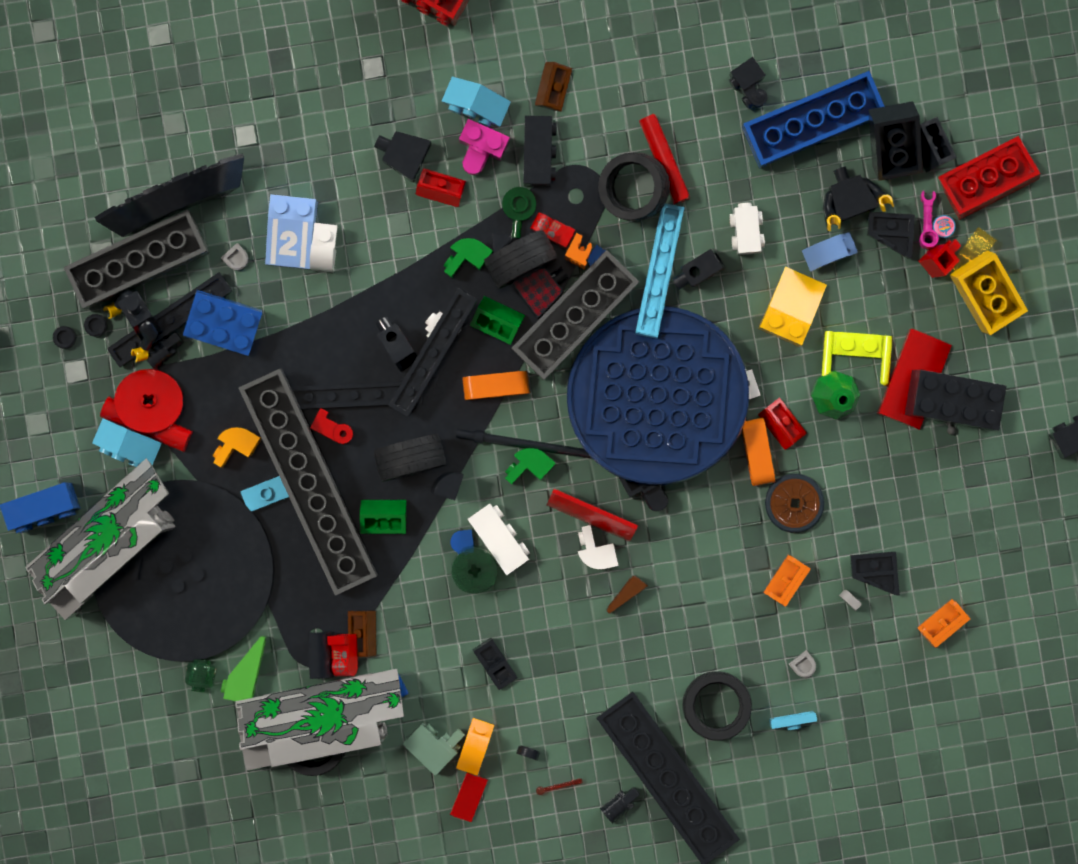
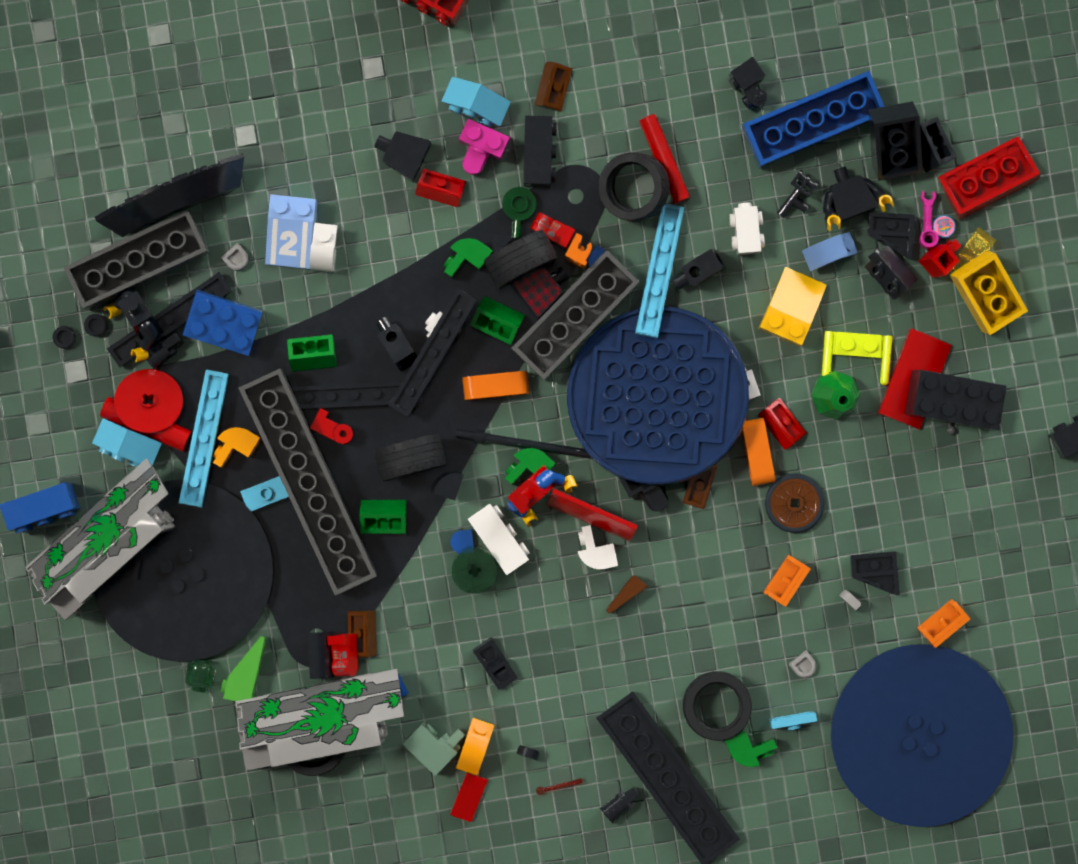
(203, 438): none -> medium azure plate
(311, 353): none -> green brick
(535, 489): none -> torso
(699, 488): none -> reddish brown slope
(746, 754): none -> green brick
(794, 198): none -> black arm
(890, 272): none -> black brick
(921, 735): none -> dark blue plate

